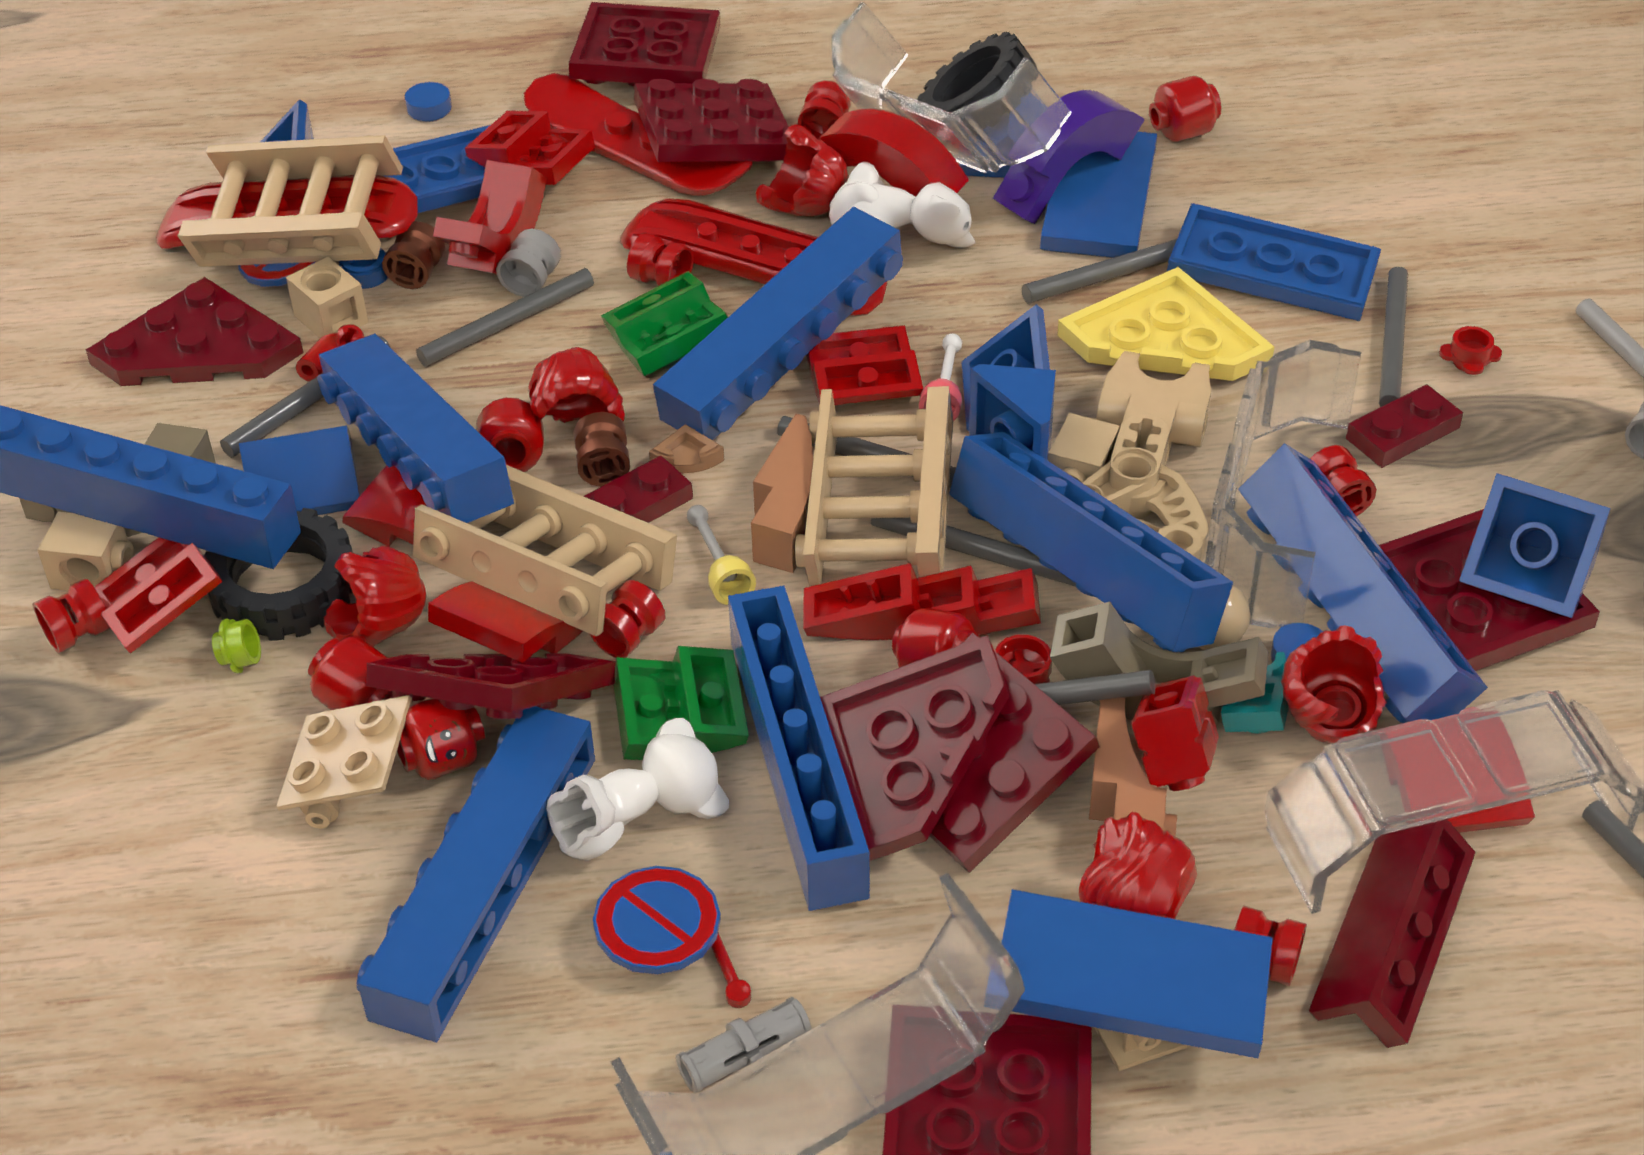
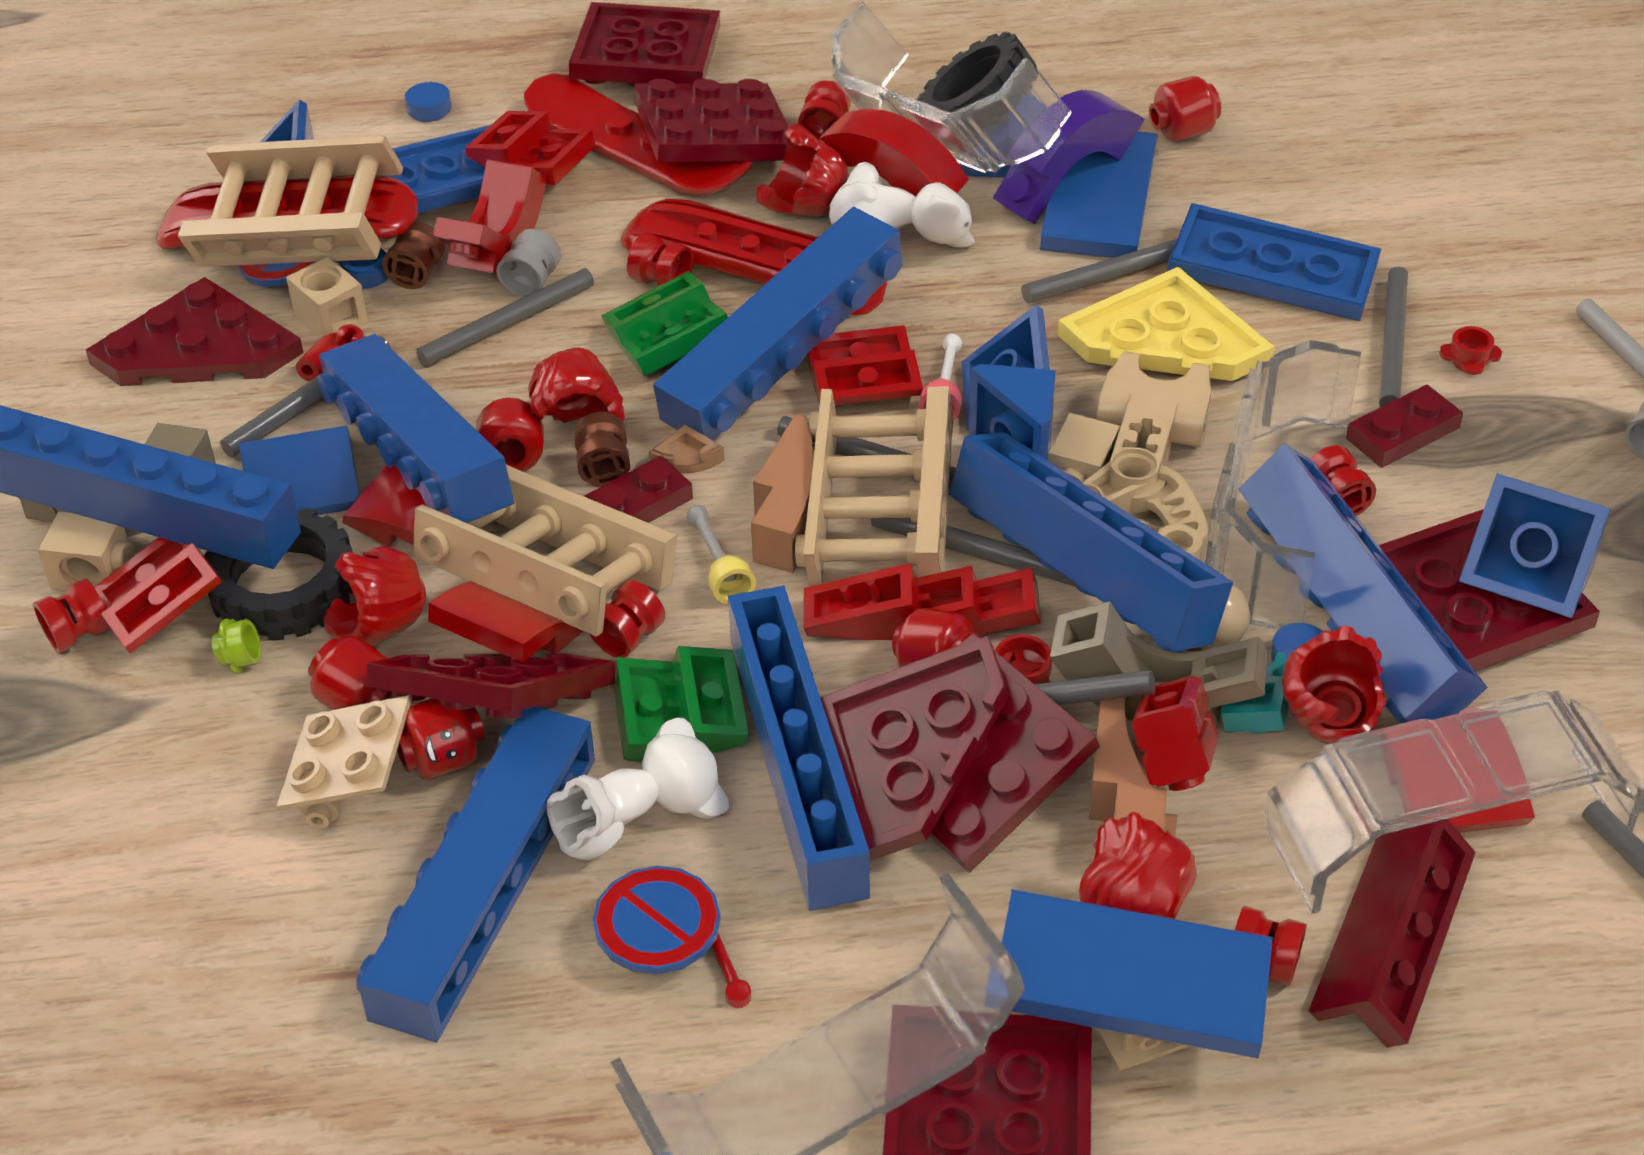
(742, 1044): light grey pin -> none

